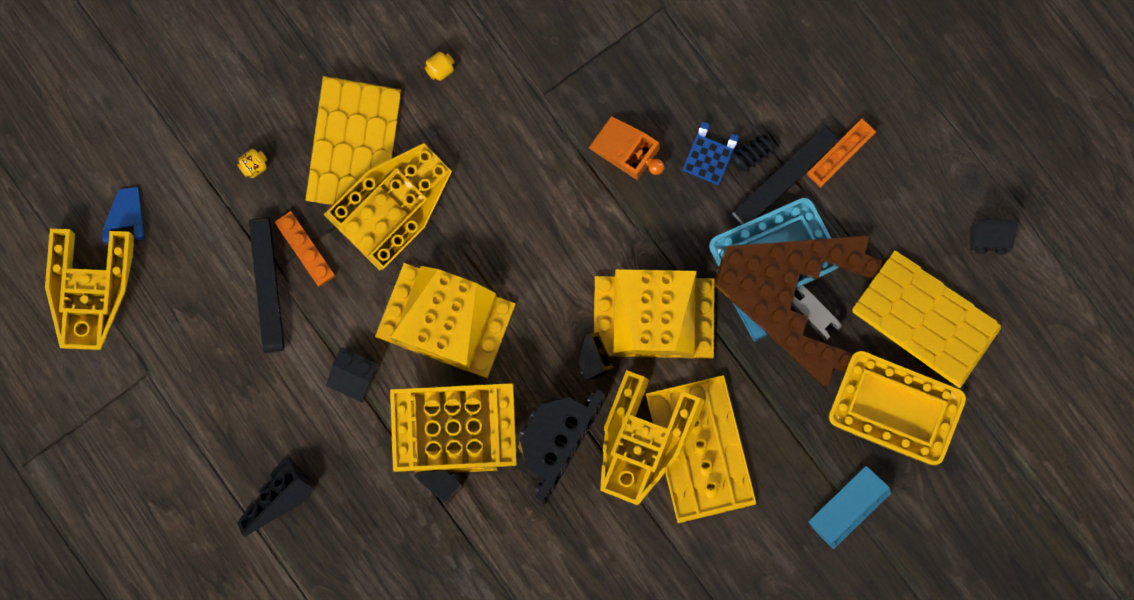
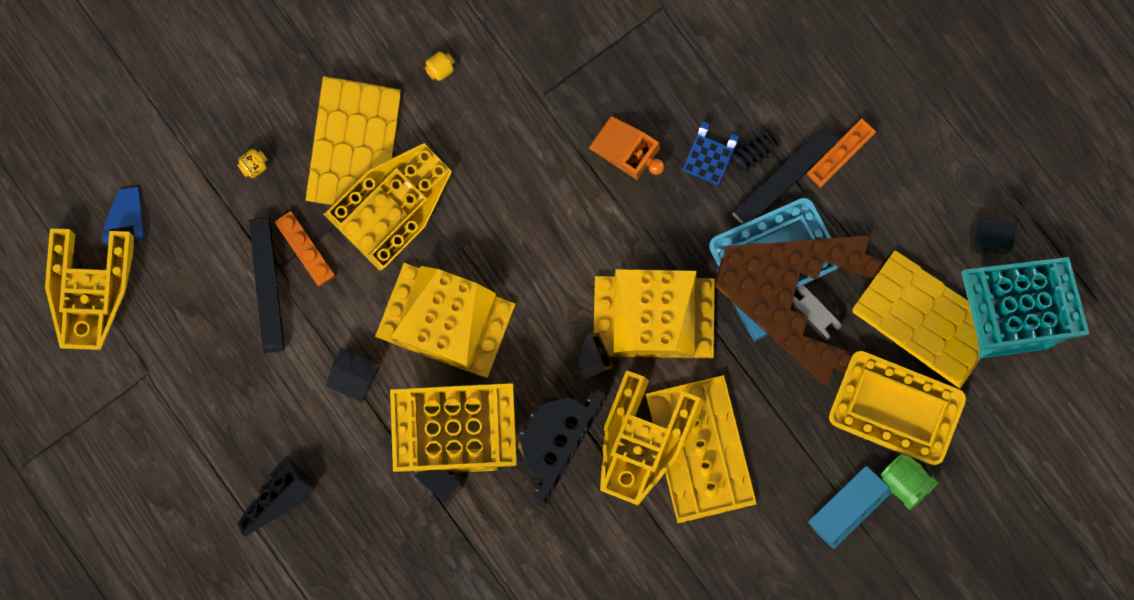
(908, 480): none -> bright green piece
(1024, 306): none -> teal wedge

